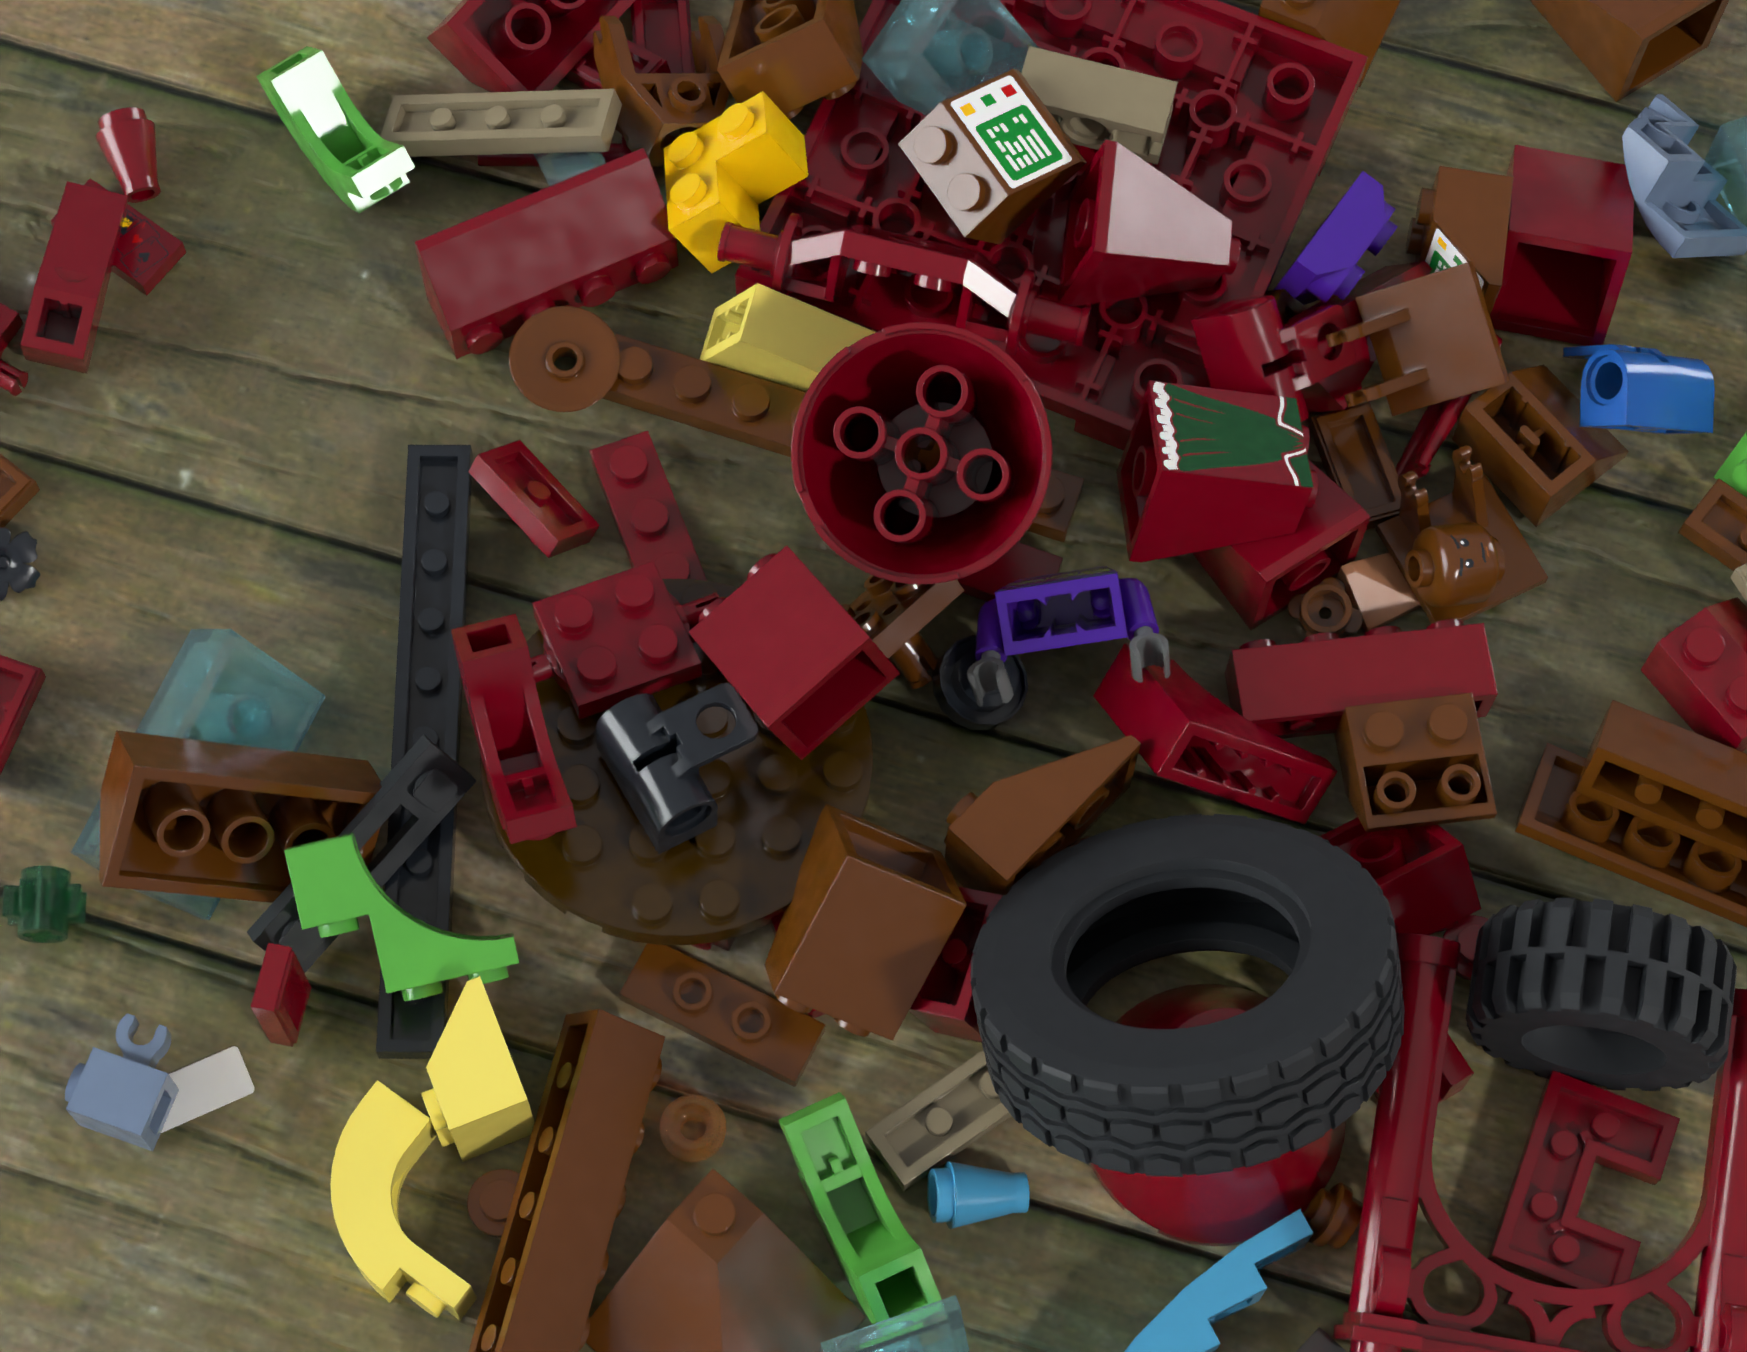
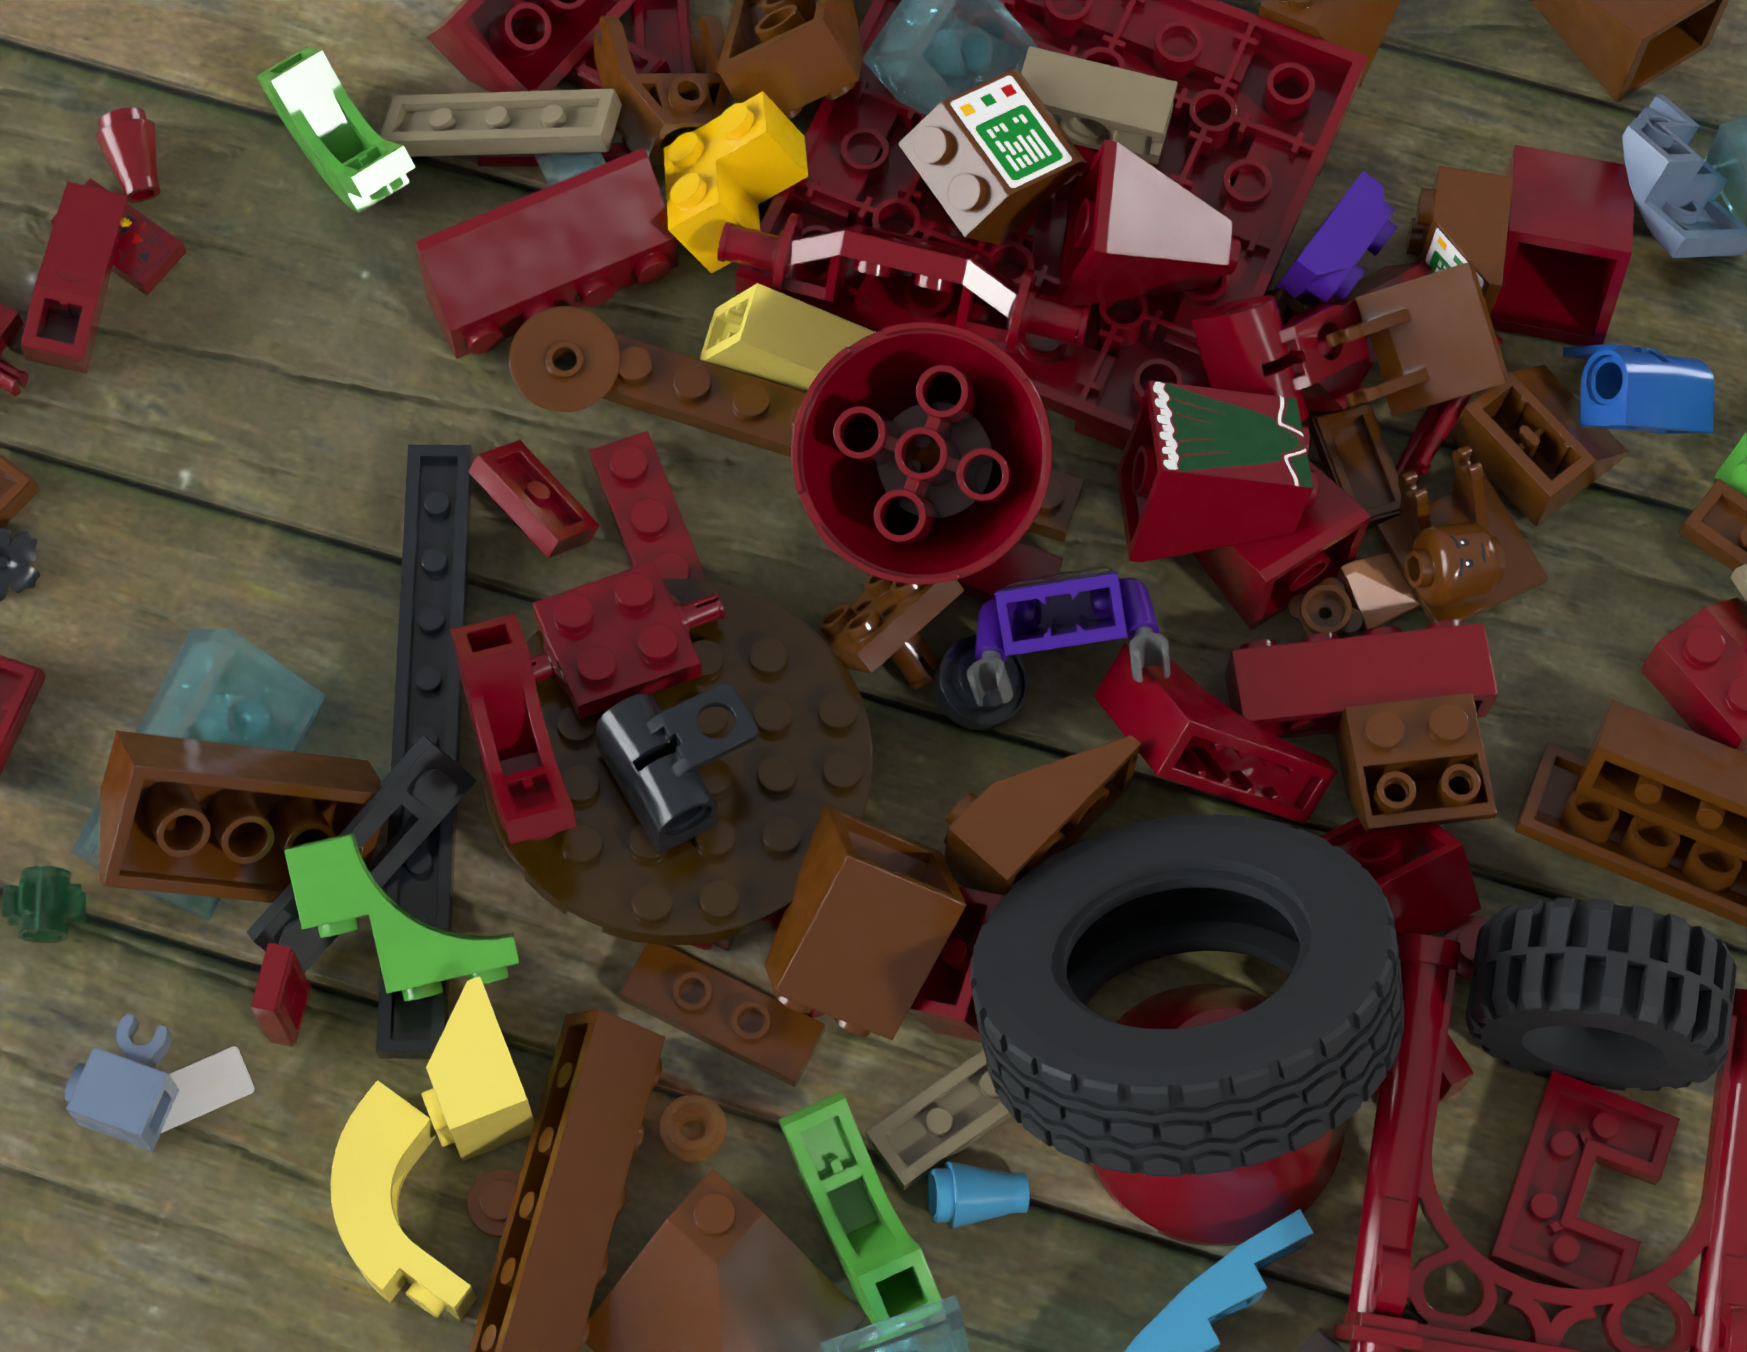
(792, 652): dark red slope -> none
(1333, 1216): reddish brown plate -> none

